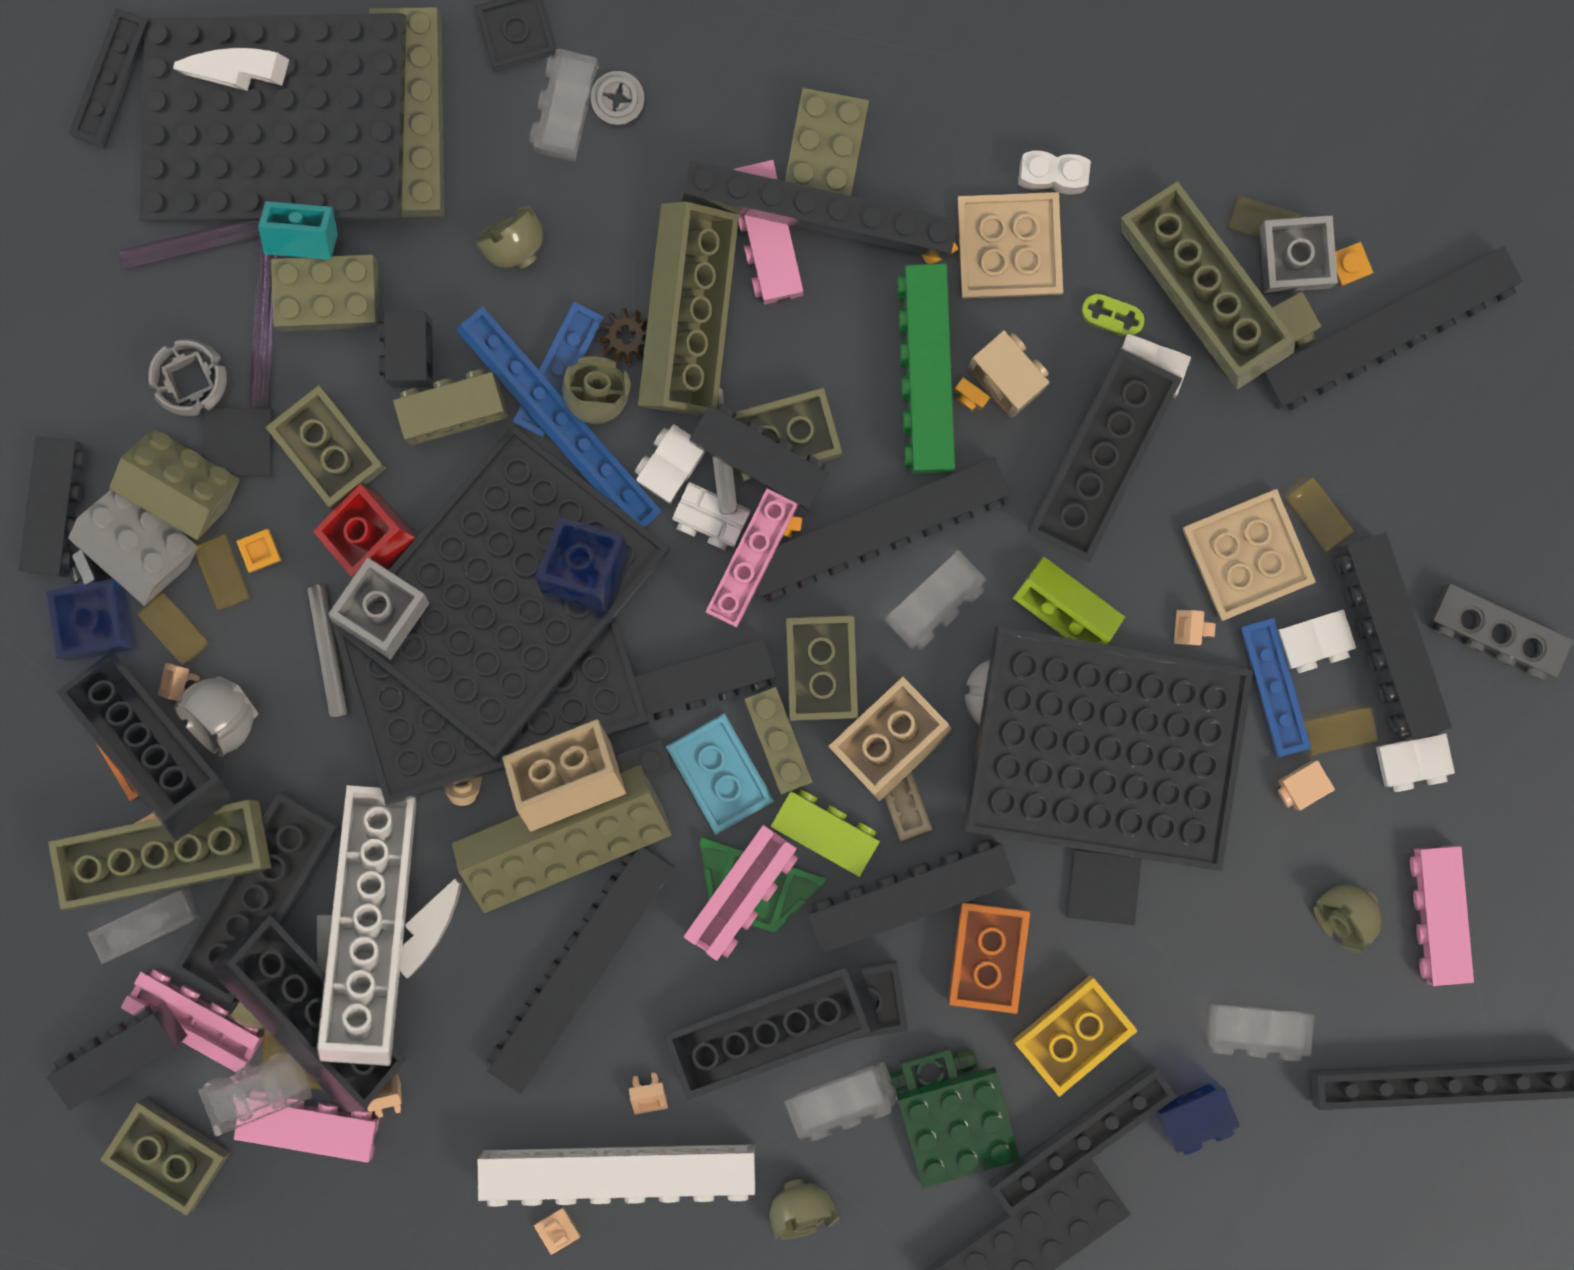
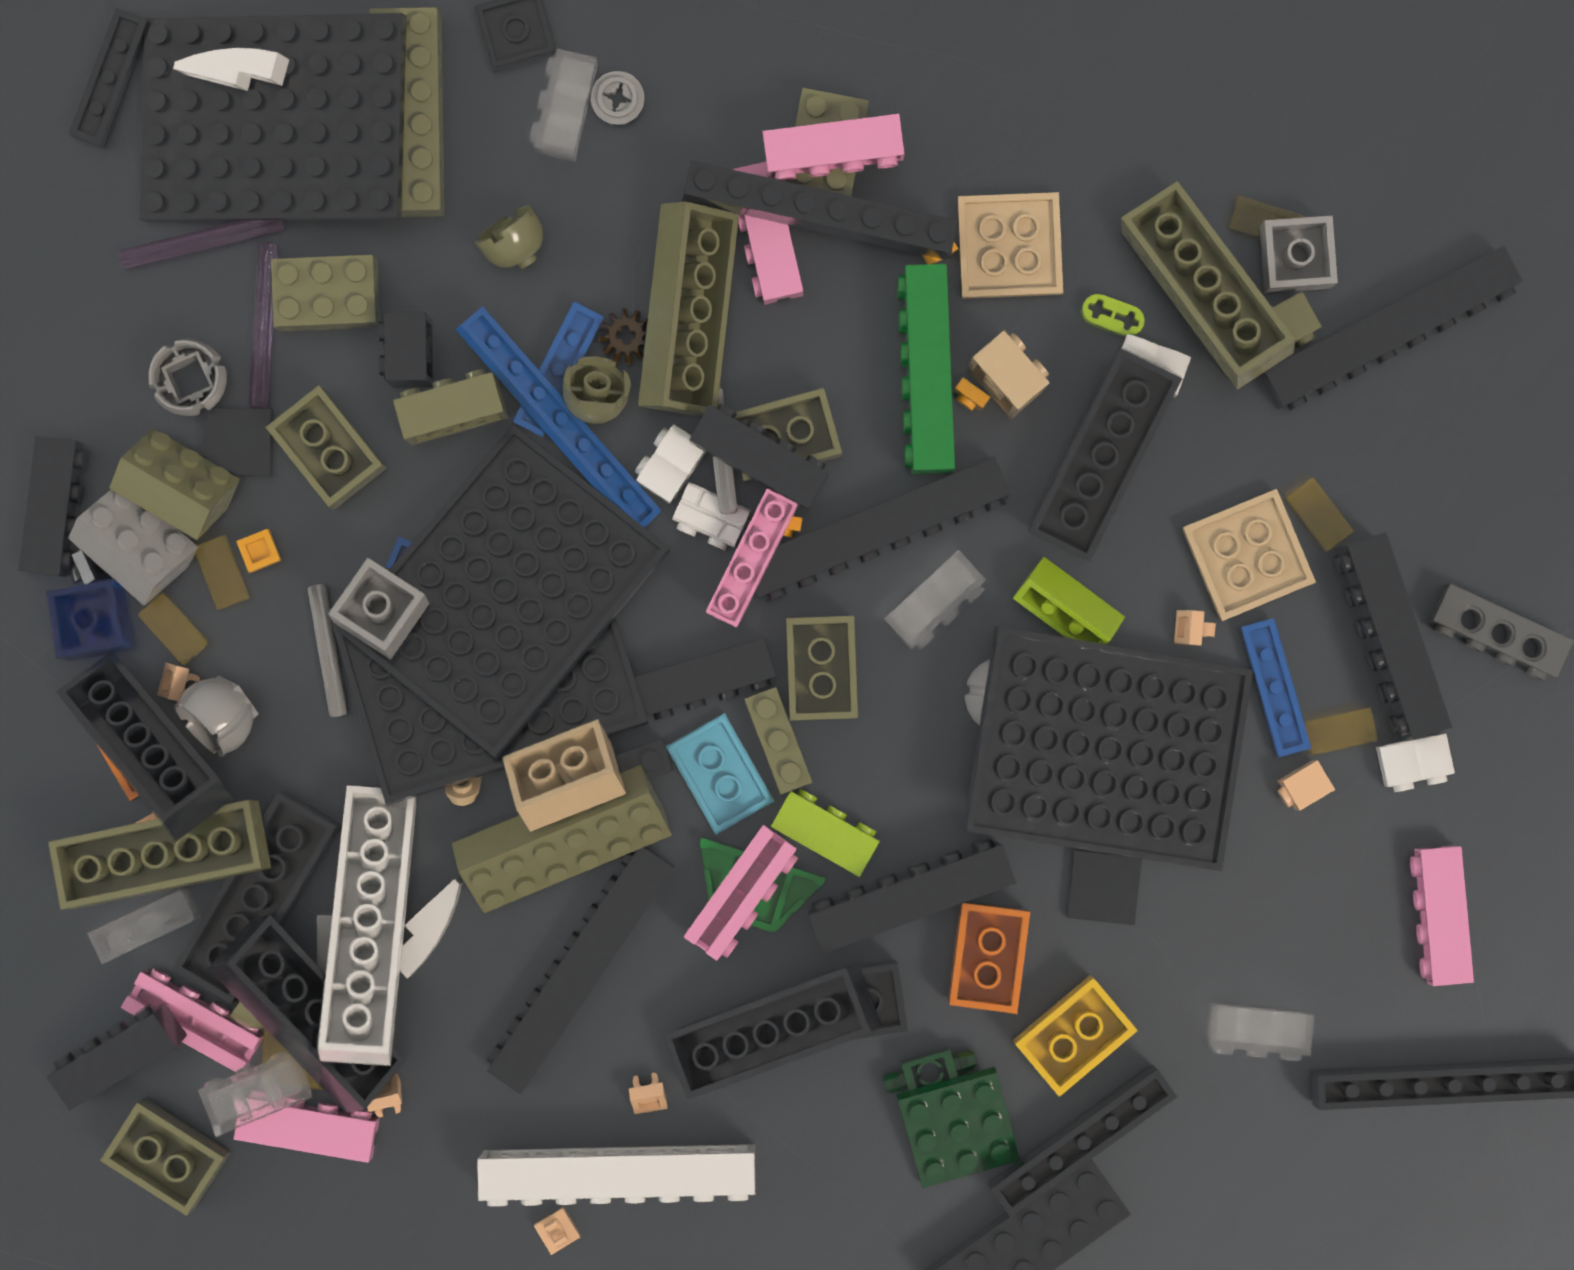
(298, 230): teal brick -> none
(364, 529): red brick -> none
(582, 564): clear blue brick -> none
(801, 1210): olive cylinder -> none
(833, 146): none -> bright pink brick
(842, 1102): clear brick -> none
(891, 738): tan brick -> none
(908, 810): dark tan plate -> none
(1063, 174): white brick -> none
(1198, 1118): clear blue brick -> none
(1317, 640): white brick -> none
(1351, 915): olive cylinder -> none
(1352, 264): light orange plate -> none

